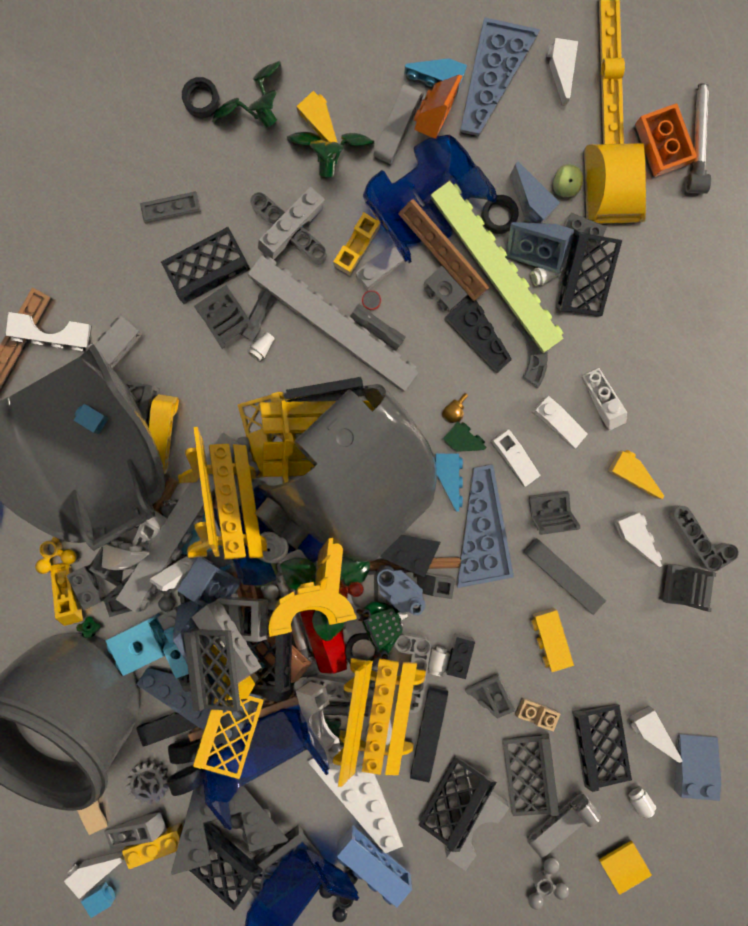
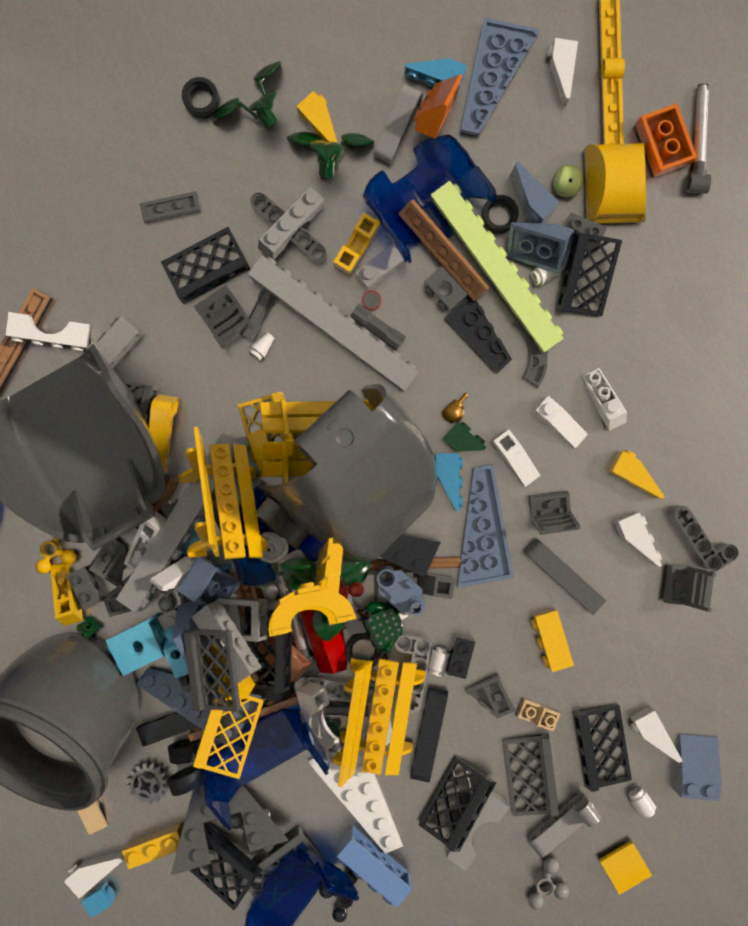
(90, 418): dark azure brick -> none
(122, 555): white slope -> none
(136, 831): light grey slope -> none
(325, 391): black fence -> none

